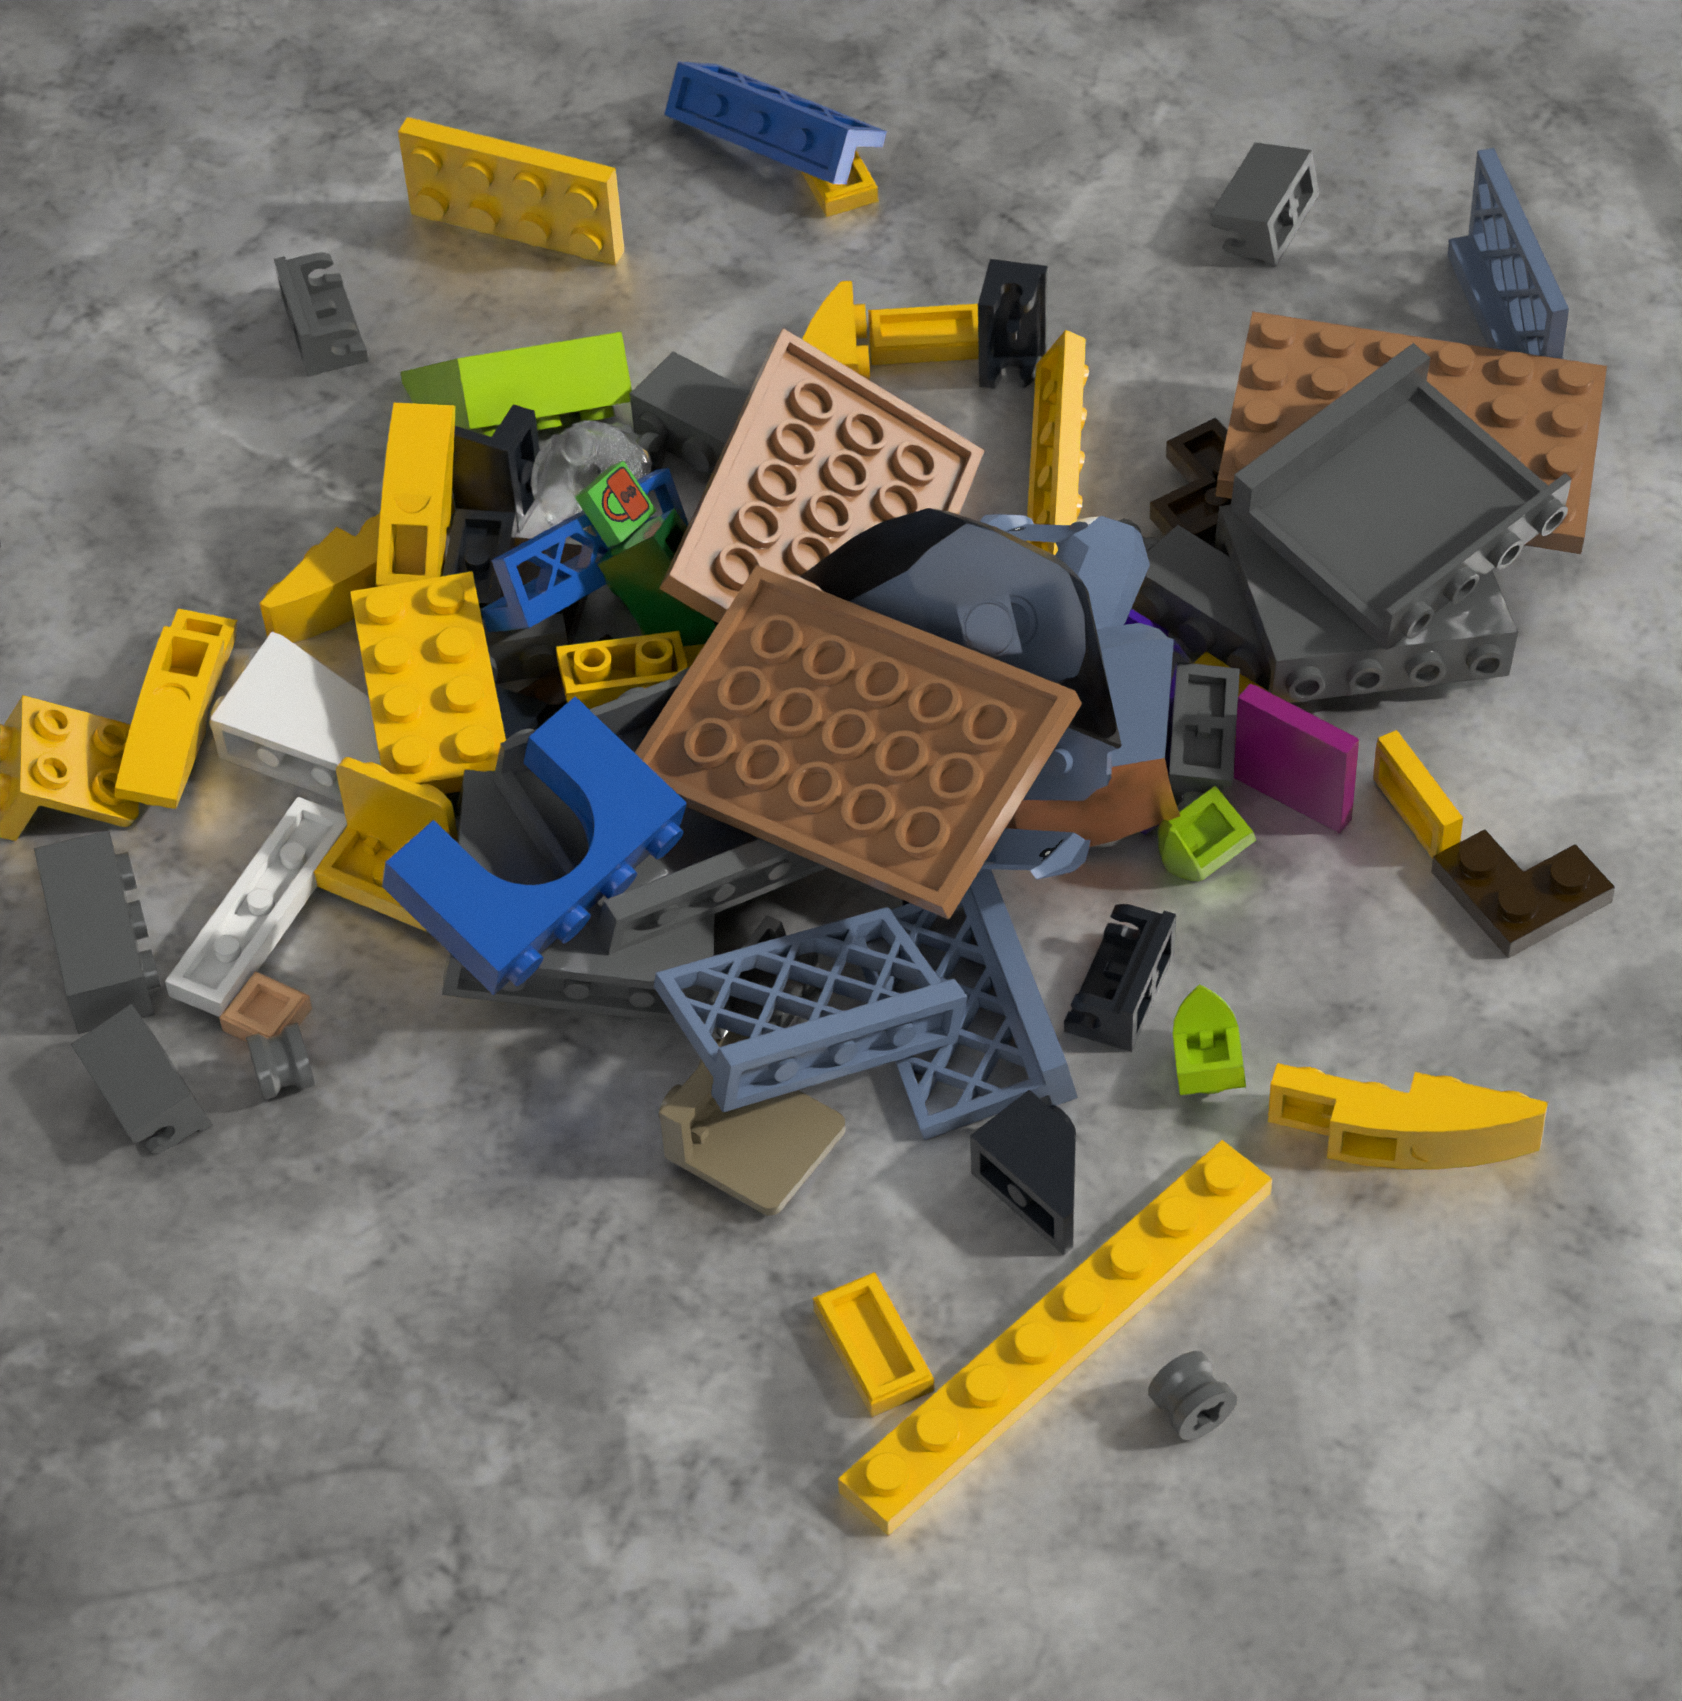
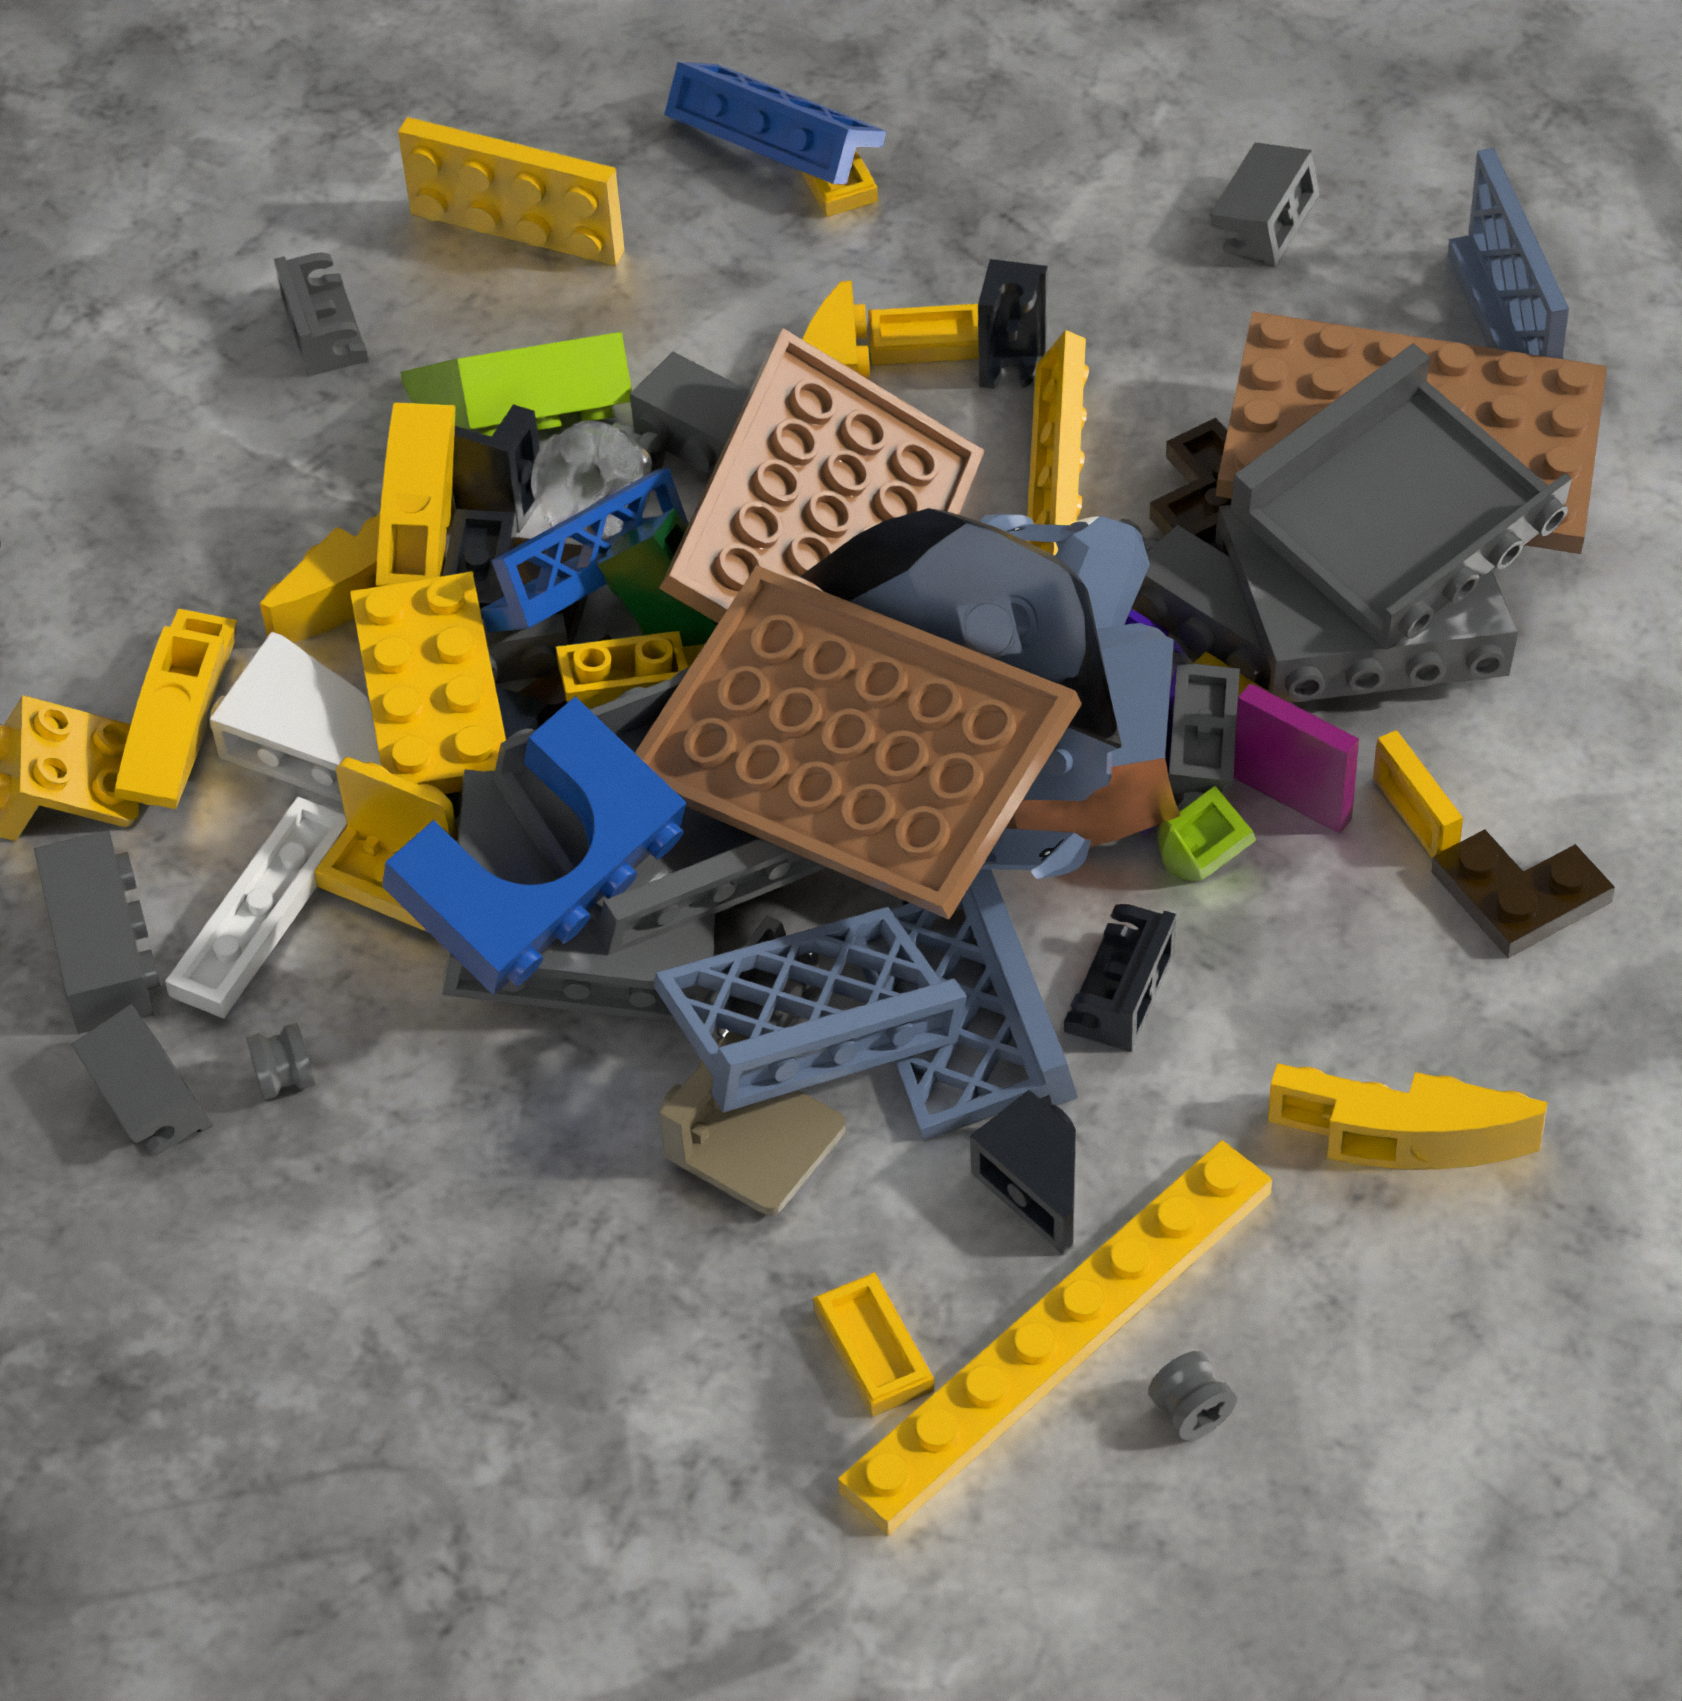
(264, 1008): light nougat tile -> none
(615, 504): tile -> none
(1207, 1044): lime plate -> none

